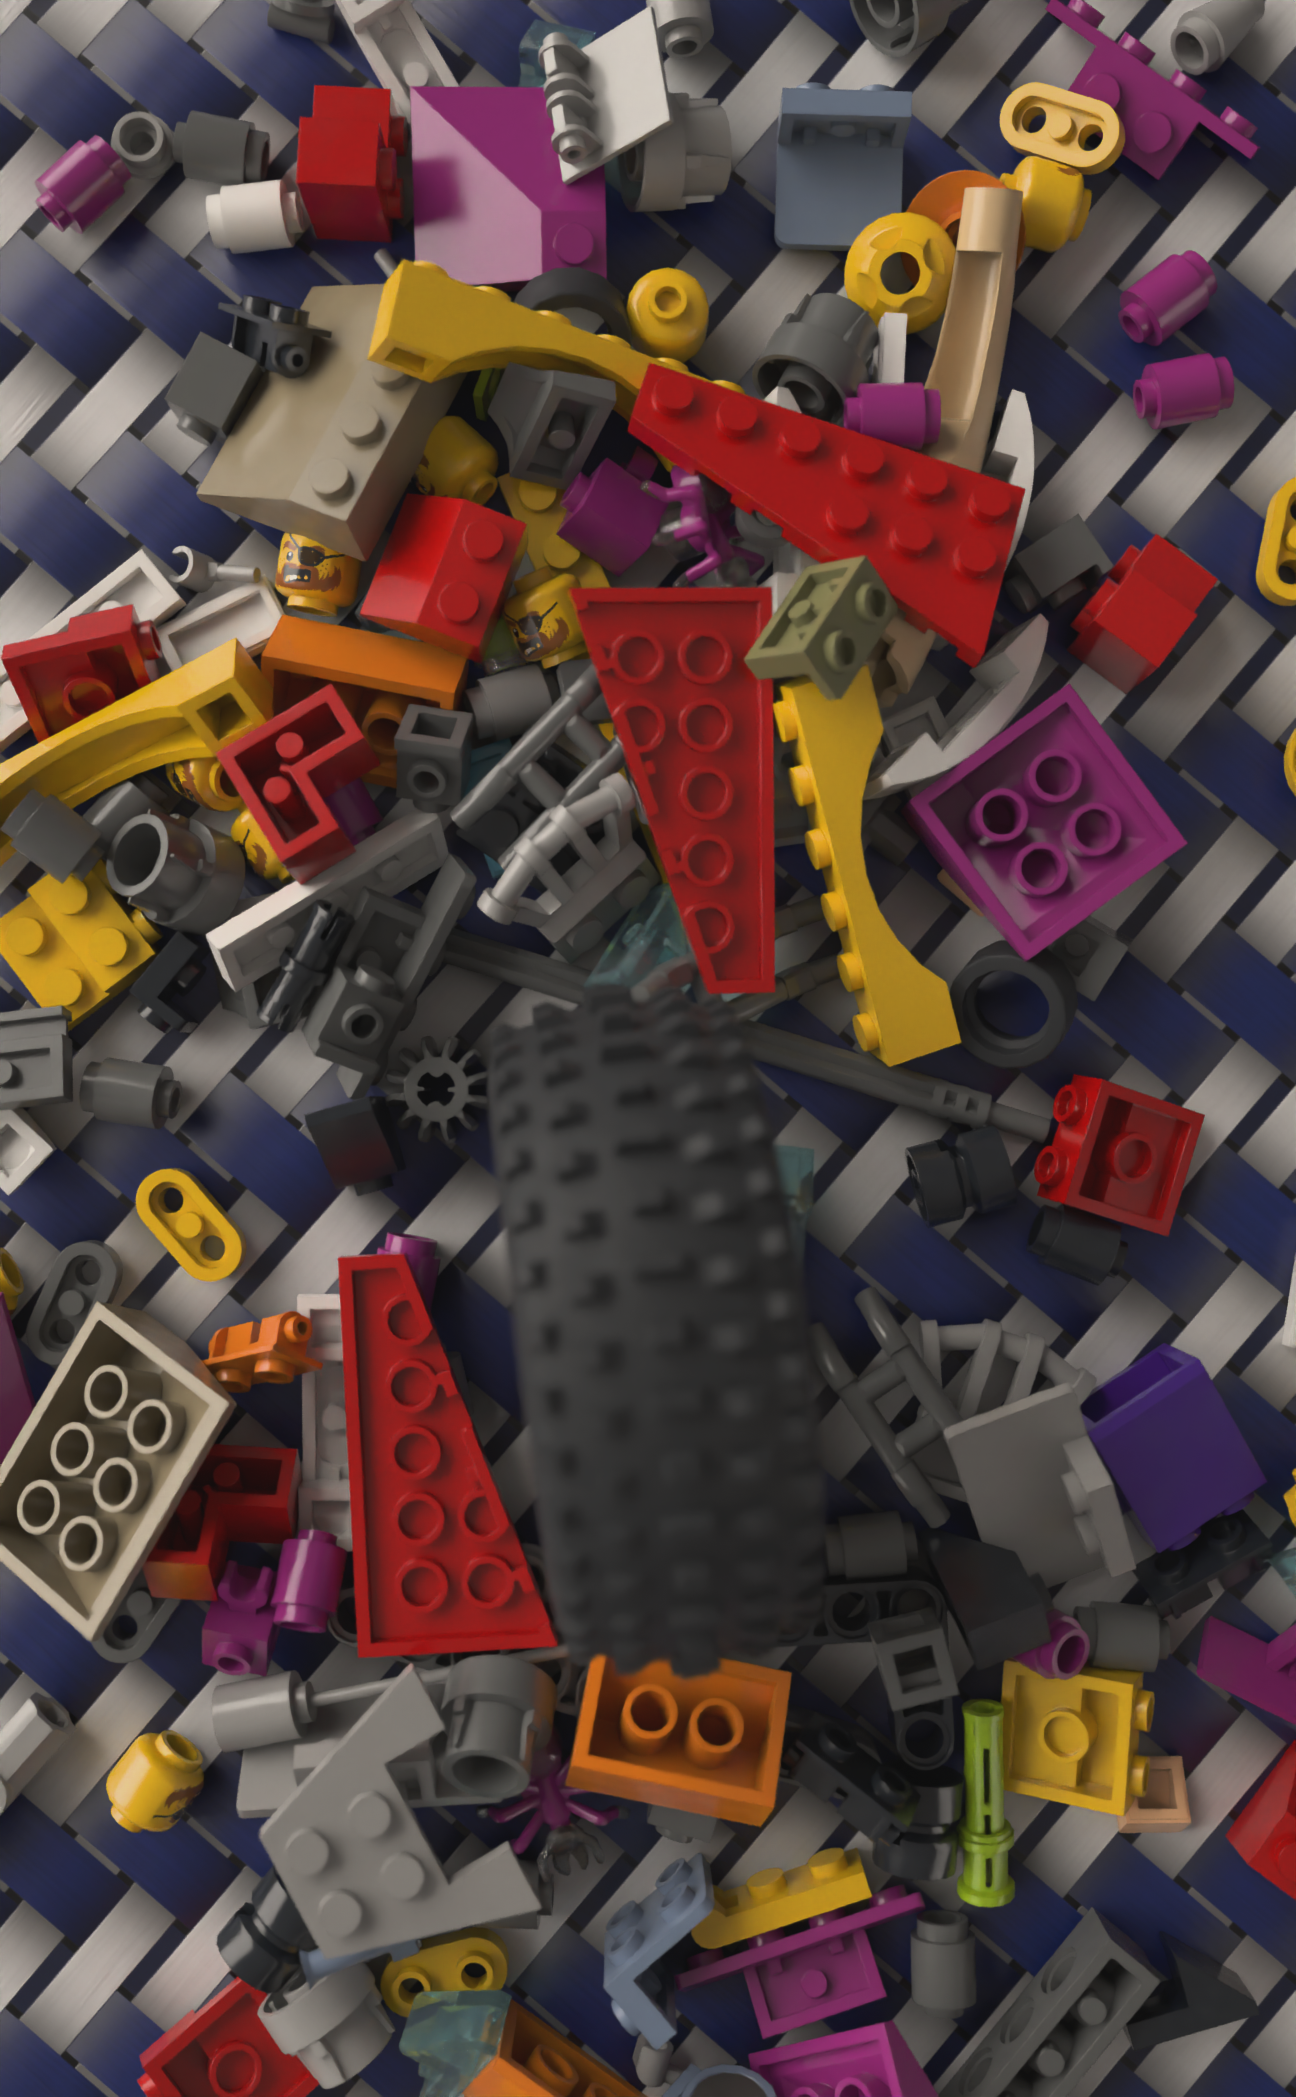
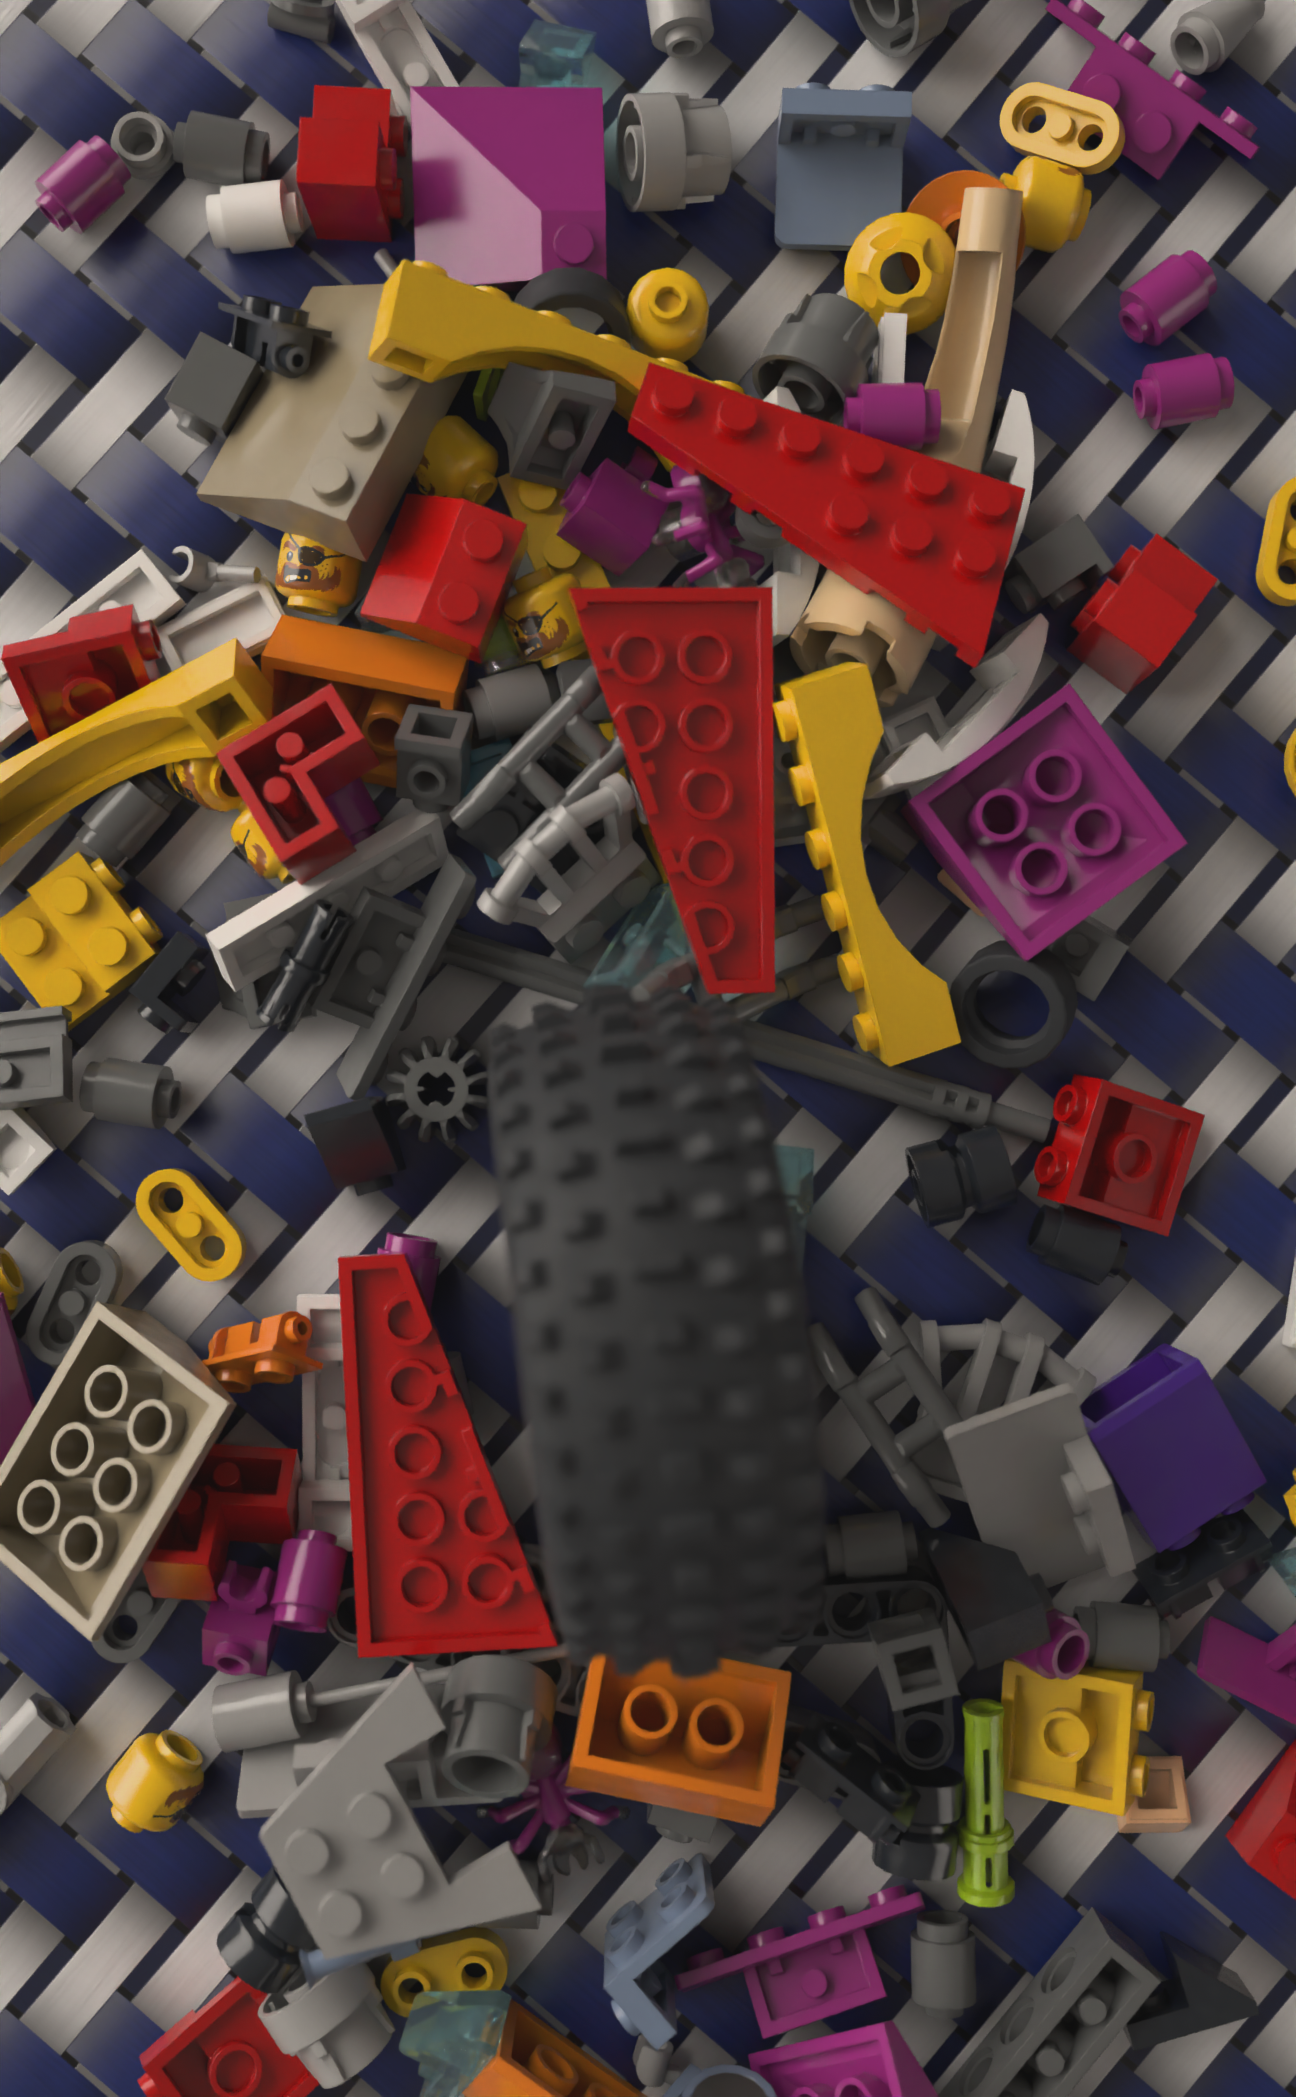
(53, 836): dark grey brick -> none
(177, 871): dark grey piece -> none
(342, 1000): dark grey brick -> none
(605, 93): light grey hinge -> none
(782, 1898): yellow plate -> none
(825, 626): olive bracket -> none

